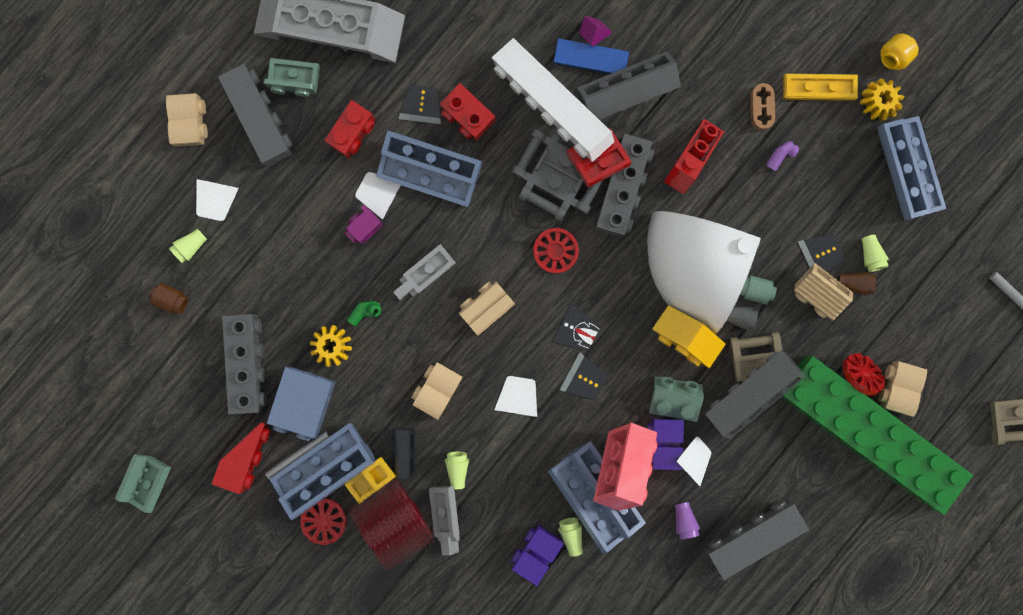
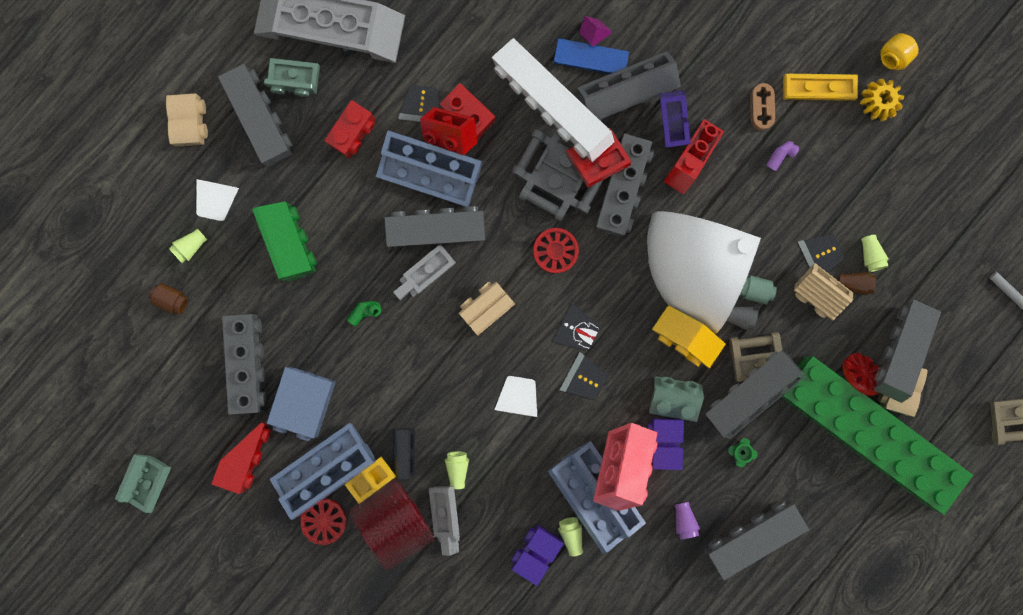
(285, 240): none -> green slope
(292, 458): light grey bar -> none
(323, 341): yellow gear -> none
(363, 226): magenta brick -> none
(377, 193): white sticker -> none
(435, 228): none -> dark grey brick
(437, 390): tan brick -> none
(449, 130): none -> red brick
(674, 125): none -> dark purple piece
(695, 459): white sticker -> none
(749, 455): none -> green plate
(907, 351): none -> dark grey brick
(911, 167): sand blue brick -> none

